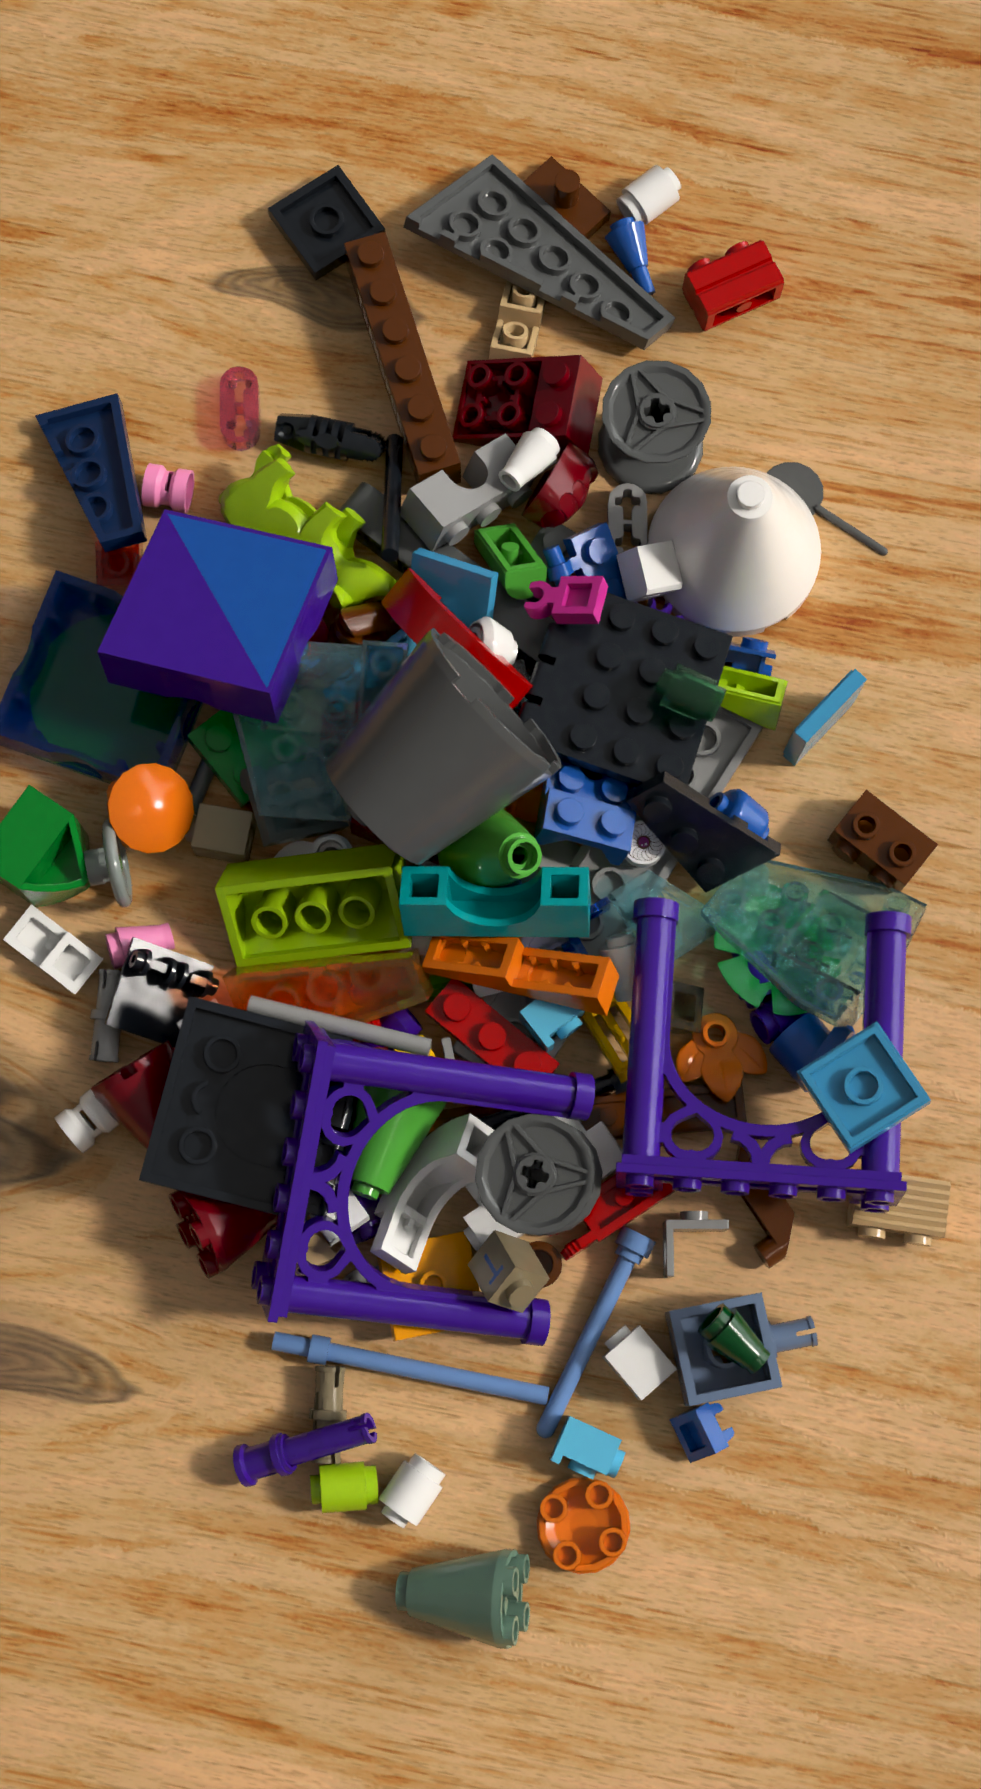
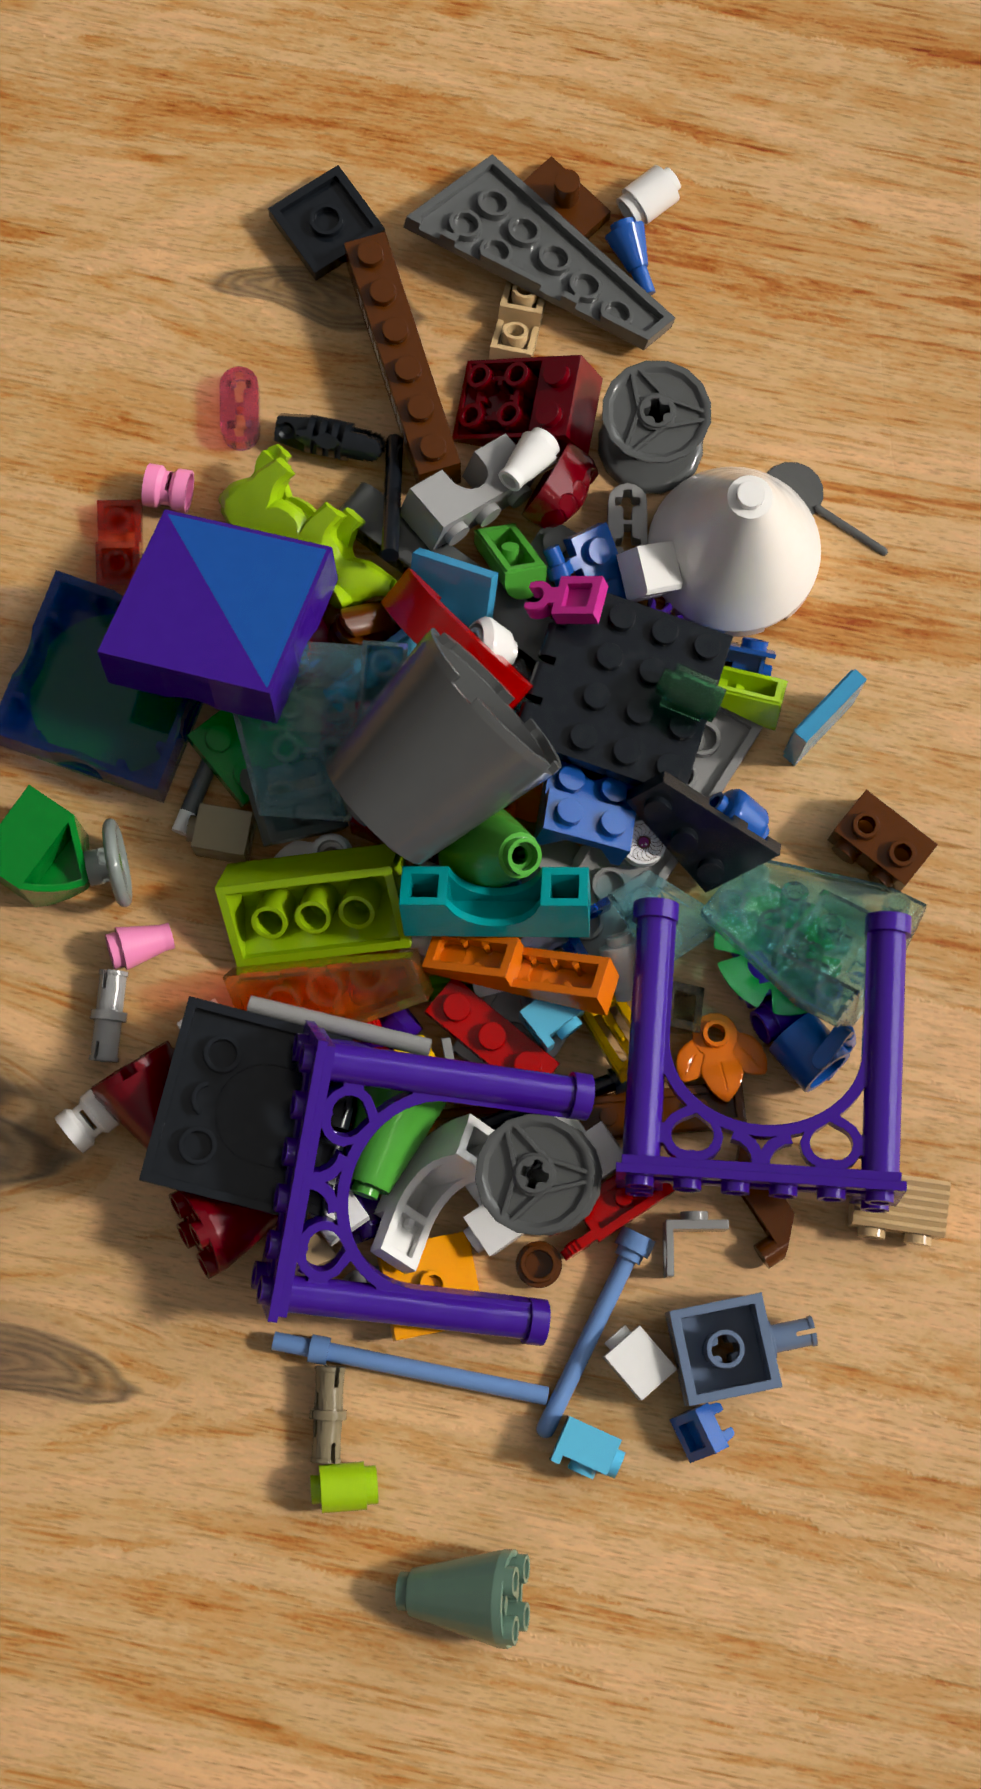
(53, 949): white slope -> none
(99, 465): dark blue wing -> none
(150, 808): orange dish -> none
(156, 991): black hinge -> none
(284, 1453): dark purple pin -> none
(411, 1491): white brick -> none
(508, 1271): dark tan brick -> none
(583, 1525): orange dish -> none
(732, 284): red brick -> none
(733, 1338): dark green cone -> none
(863, 1087): dark azure tile -> none

